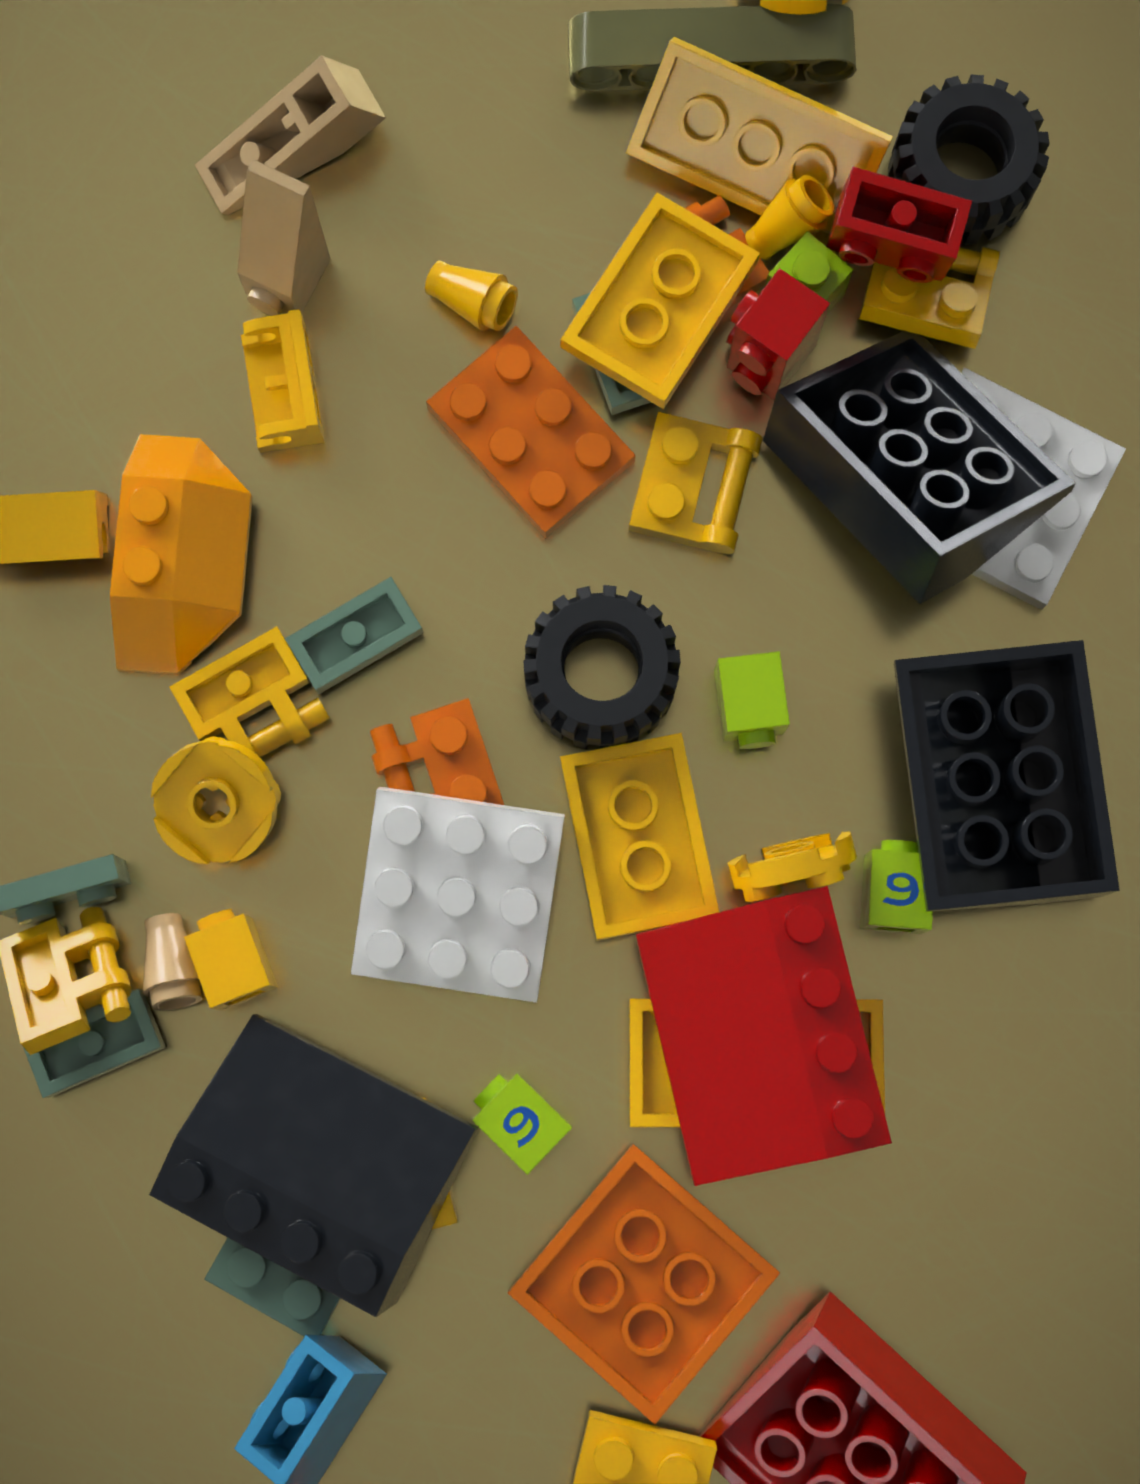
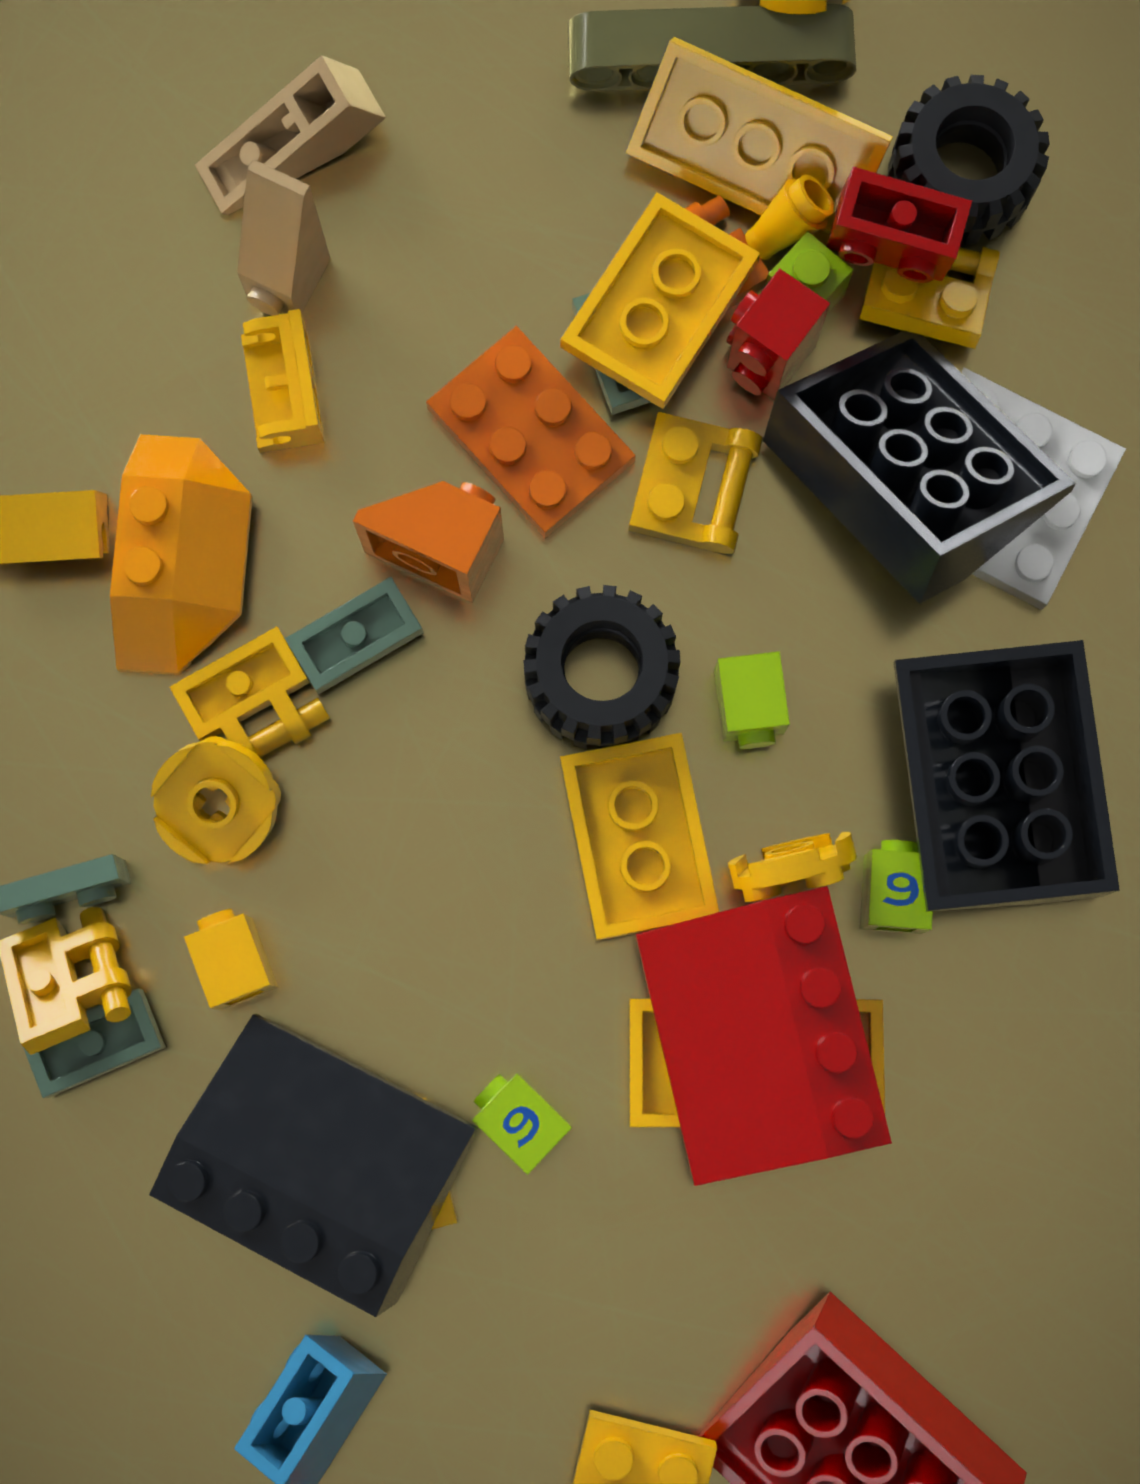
(168, 967): tan cone -> none
(272, 1289): sand green plate -> none
(436, 535): none -> orange slope
(449, 747): orange plate -> none
(457, 894): white plate -> none
(474, 294): yellow cone -> none
(643, 1283): orange plate -> none

